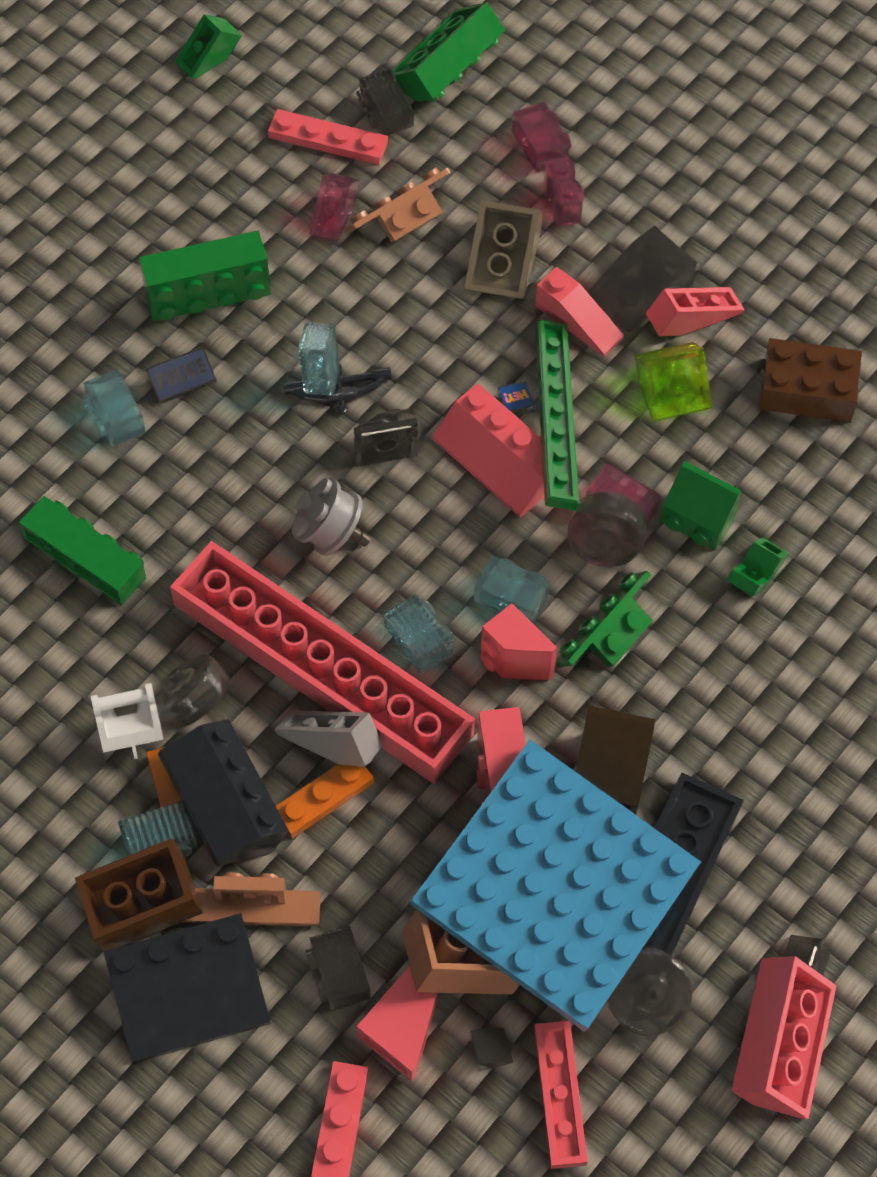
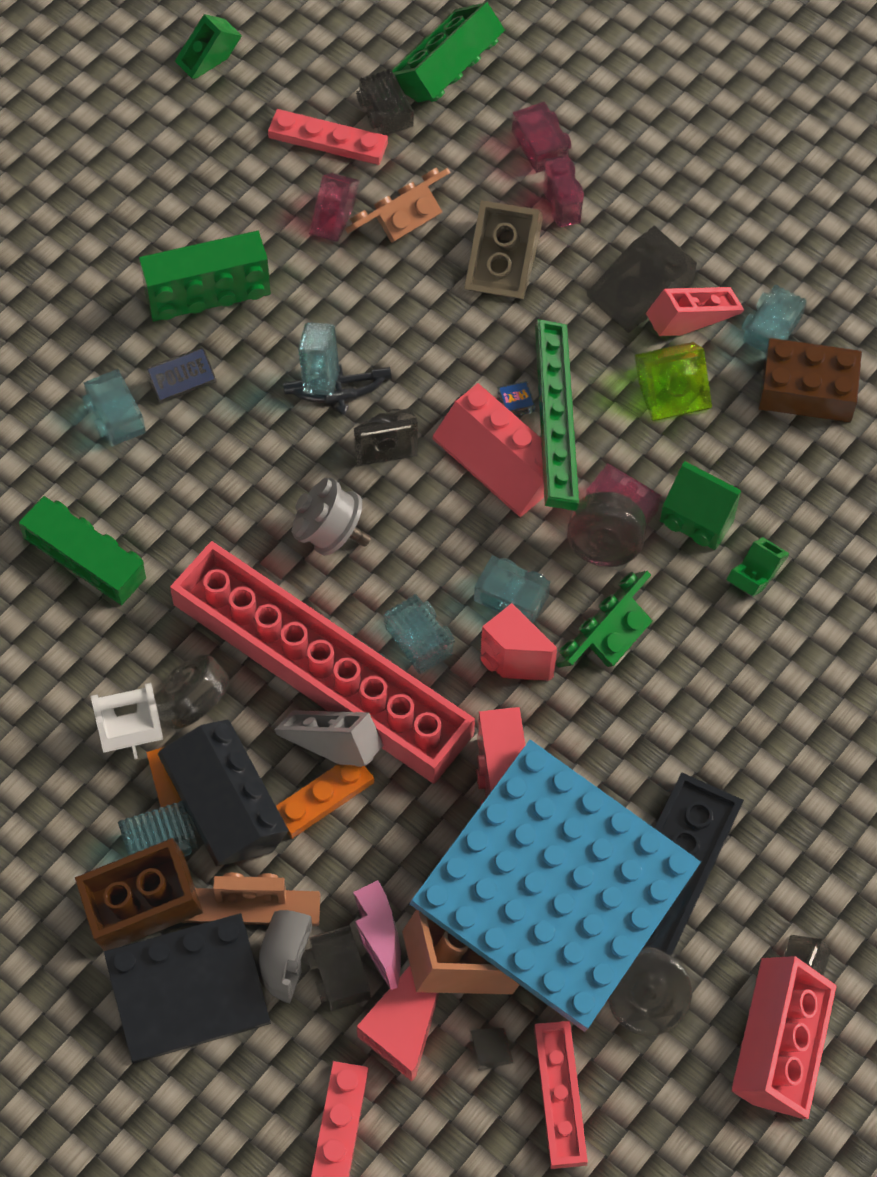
(282, 952): none -> light grey brick
(379, 931): none -> bright pink slope
(570, 304): coral slope -> none
(616, 753): dark brown slope -> none
(775, 318): none -> clear light blue brick

